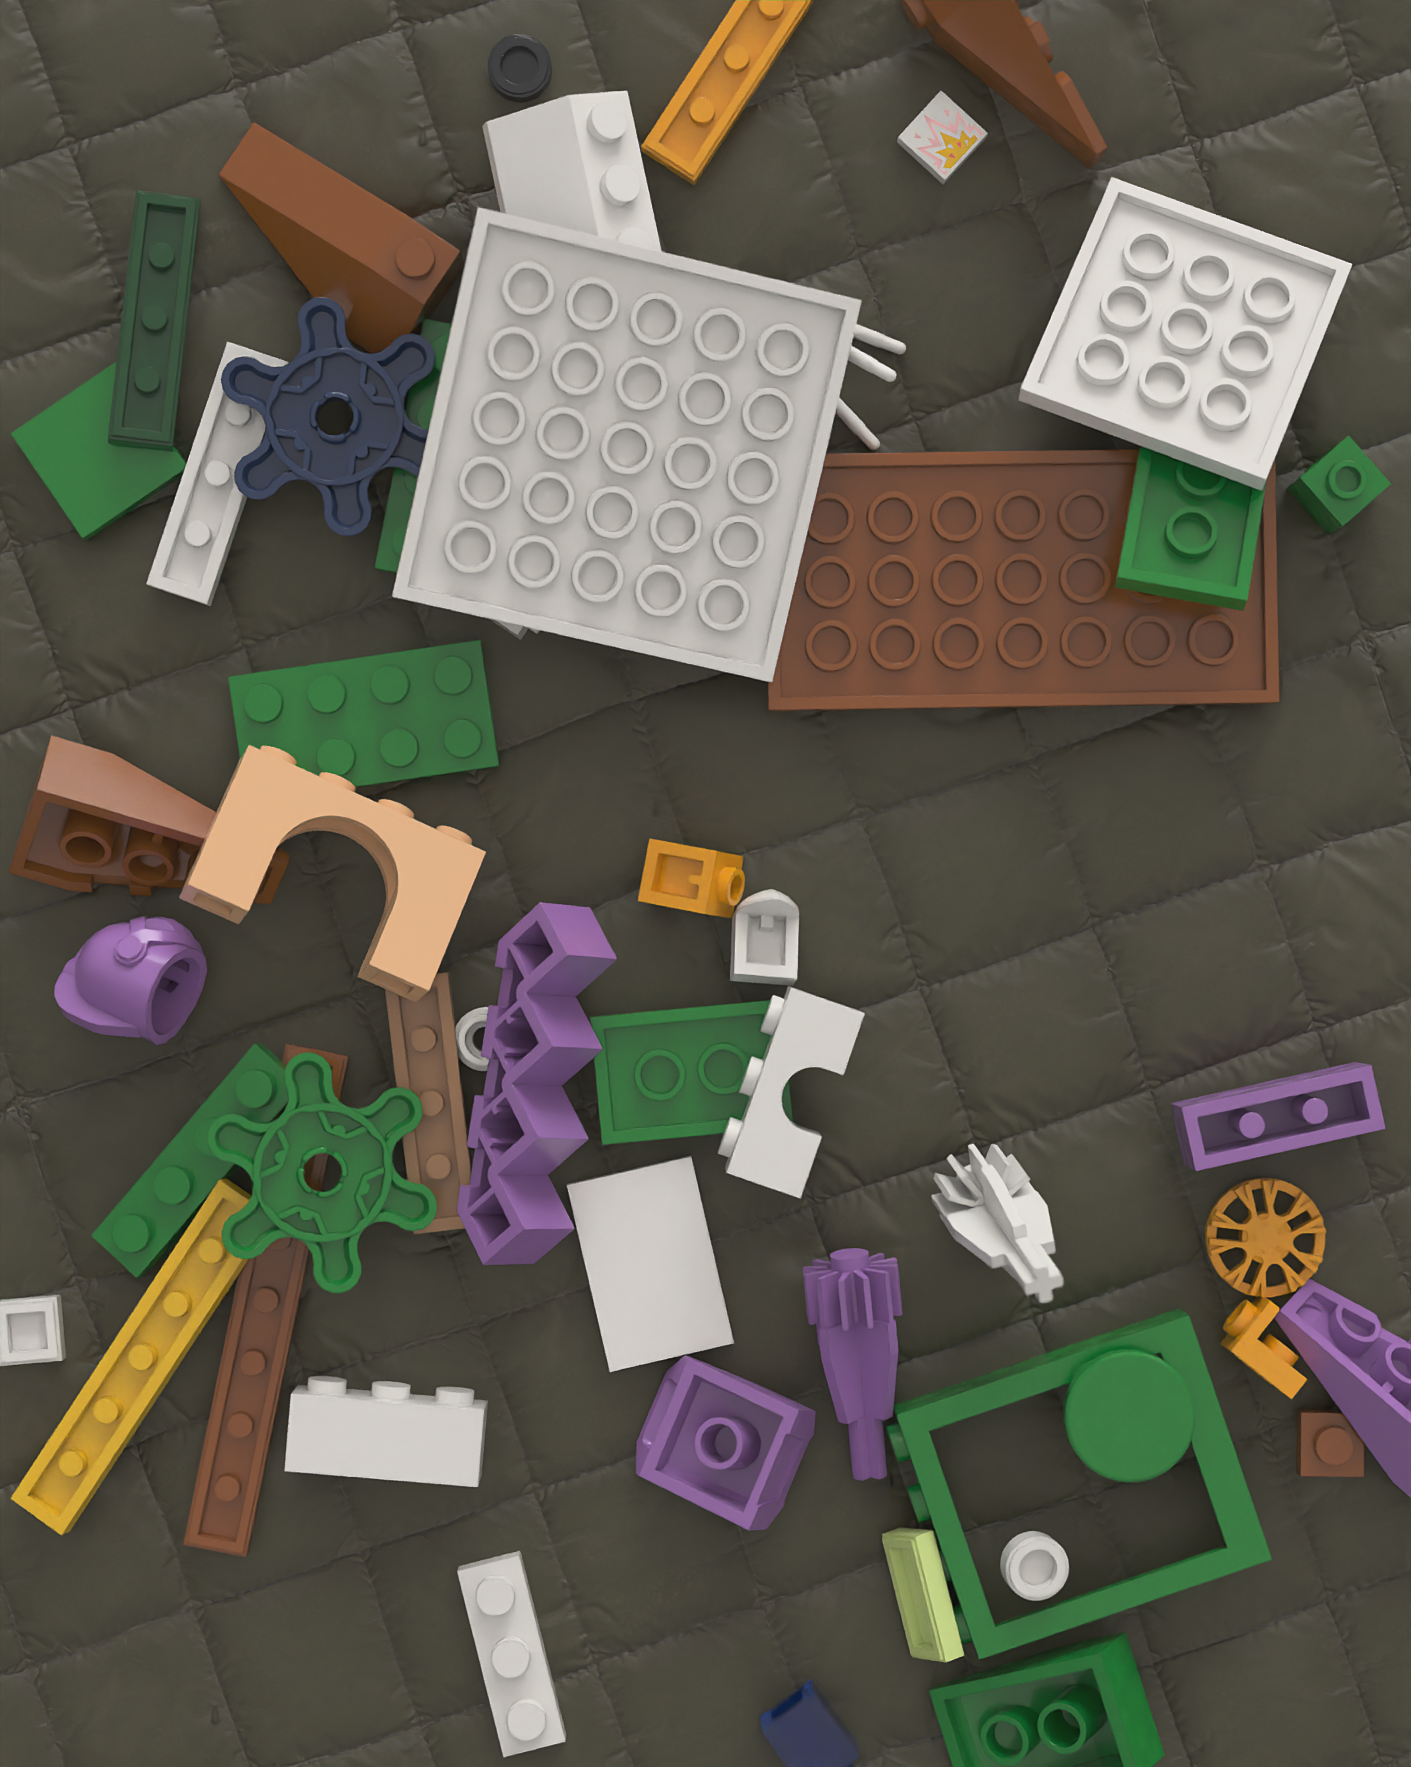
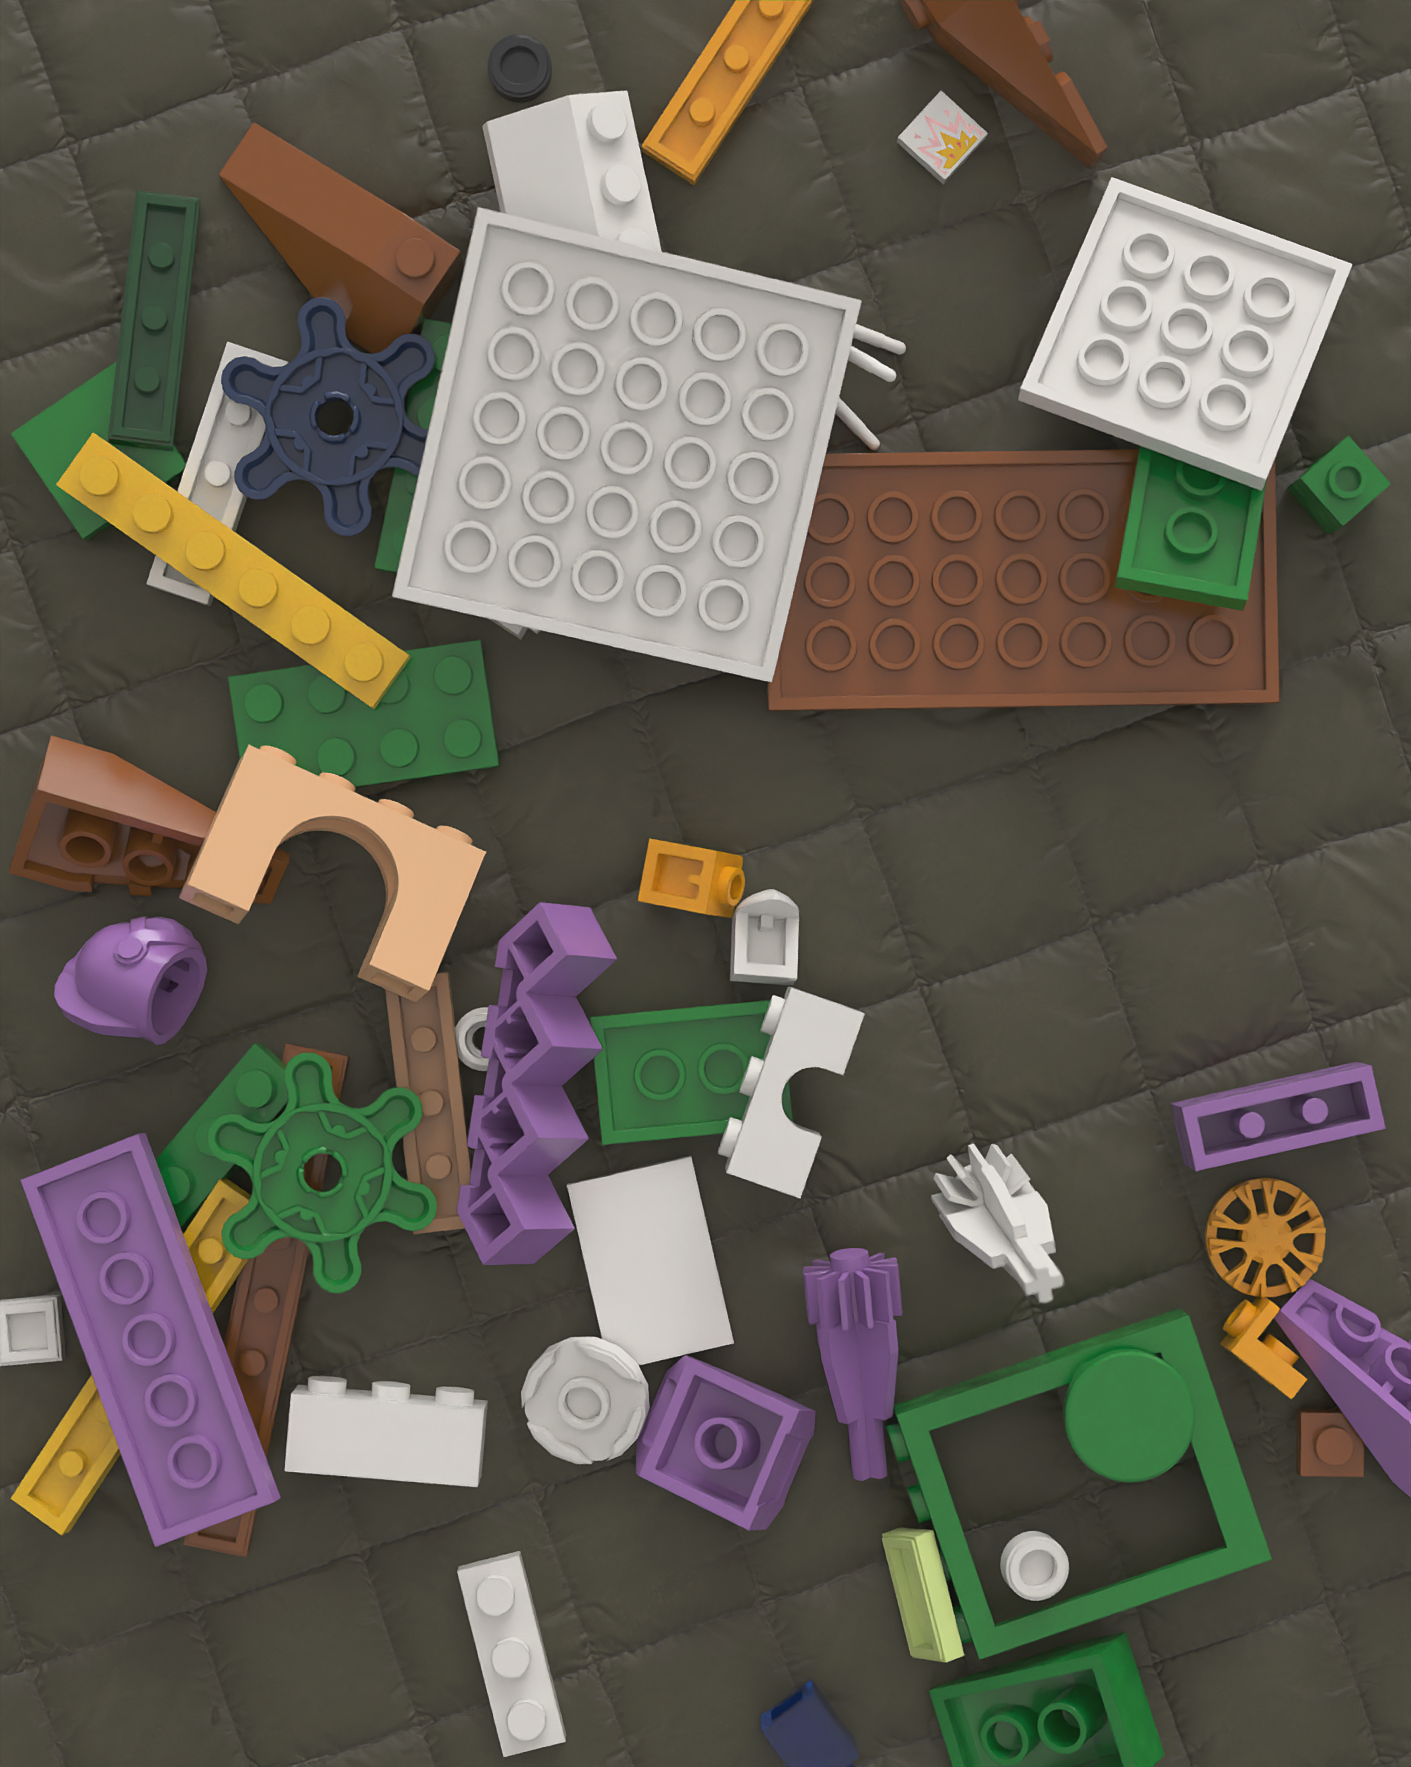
(150, 1339): none -> medium lavender plate
(233, 570): none -> yellow plate
(585, 1400): none -> white tile

